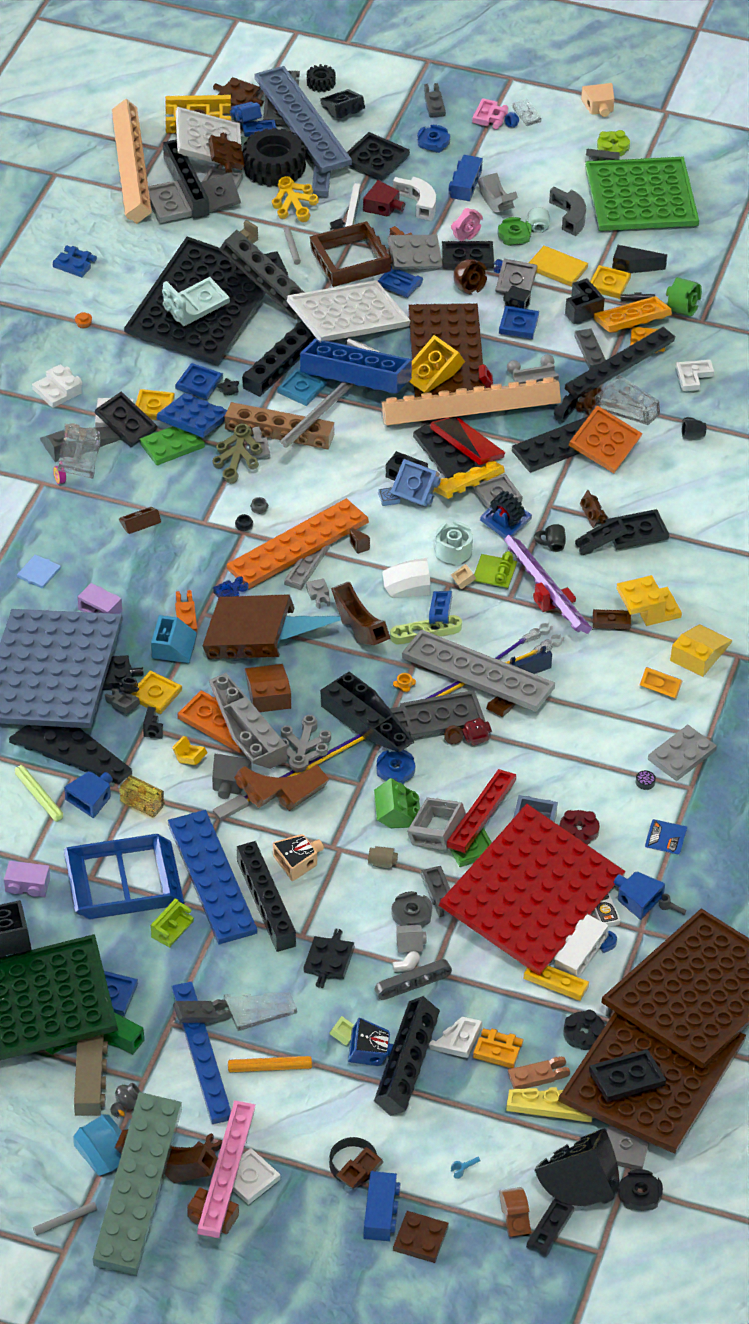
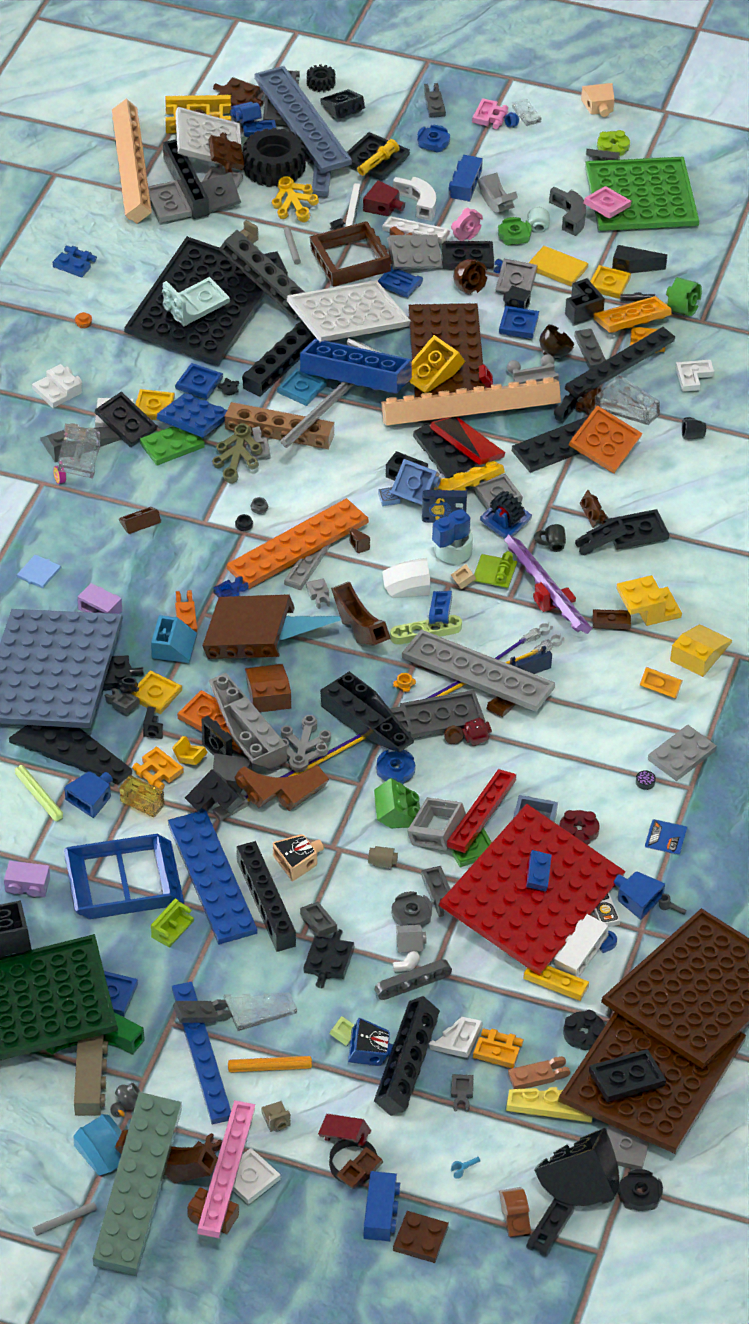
(162, 764): none -> light orange plate
(214, 789): none -> black brick
(215, 738): none -> black plate
(276, 1116): none -> dark tan bracket
(318, 919): none -> dark grey plate
(344, 1128): none -> dark red hinge
(383, 153): none -> yellow pin
(416, 228): none -> white tile
(441, 503): none -> dark blue container
(451, 528): none -> blue brick
(462, 1089): none -> dark grey plate
(538, 870): none -> blue plate
(555, 343): none -> dark brown cylinder
(607, 202): none -> bright pink plate

